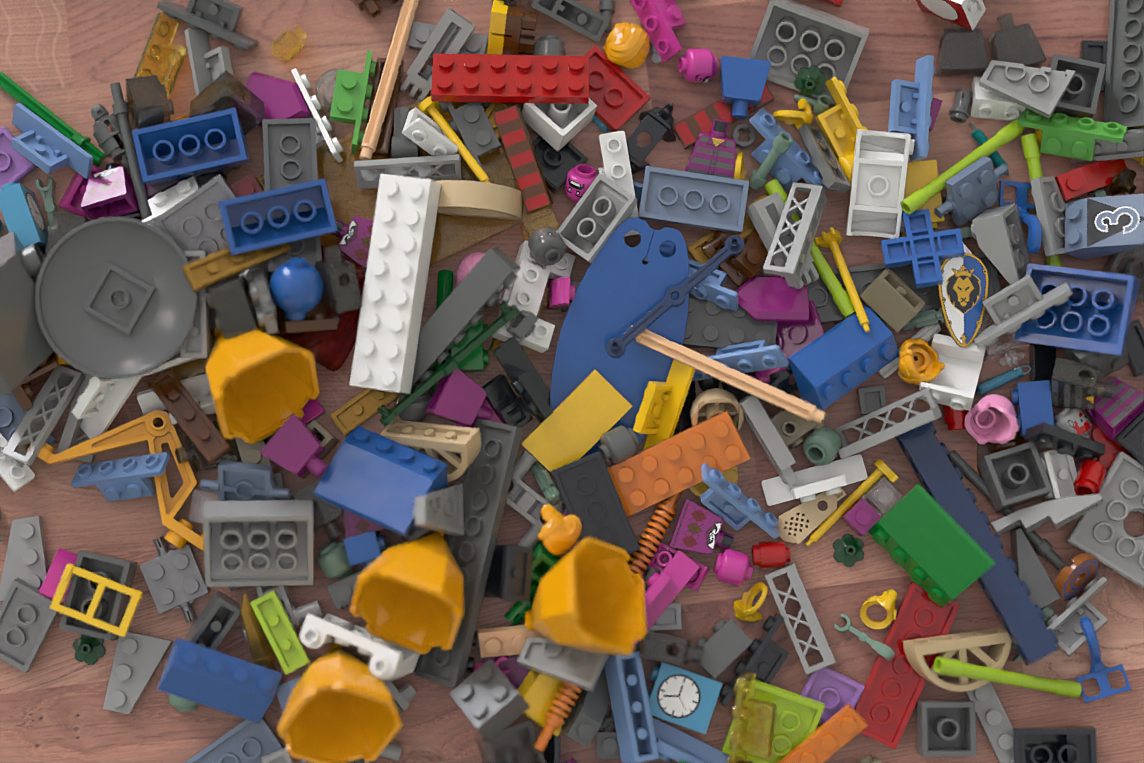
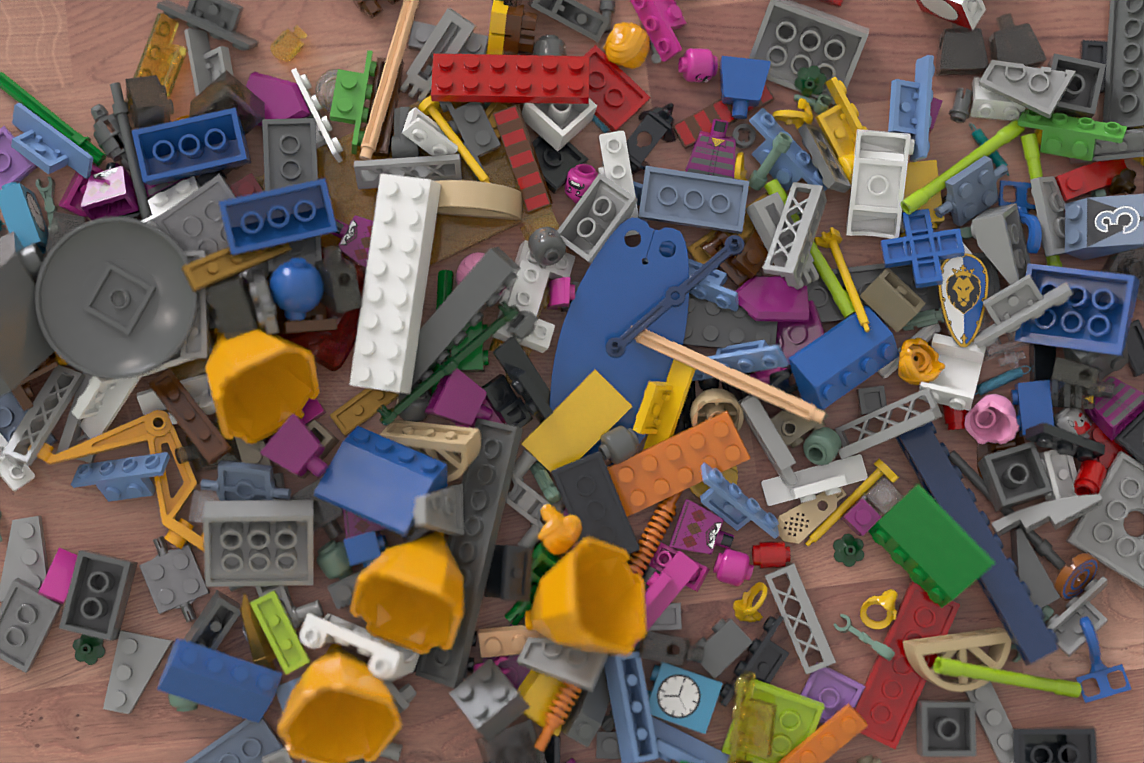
(71, 569): yellow window -> none

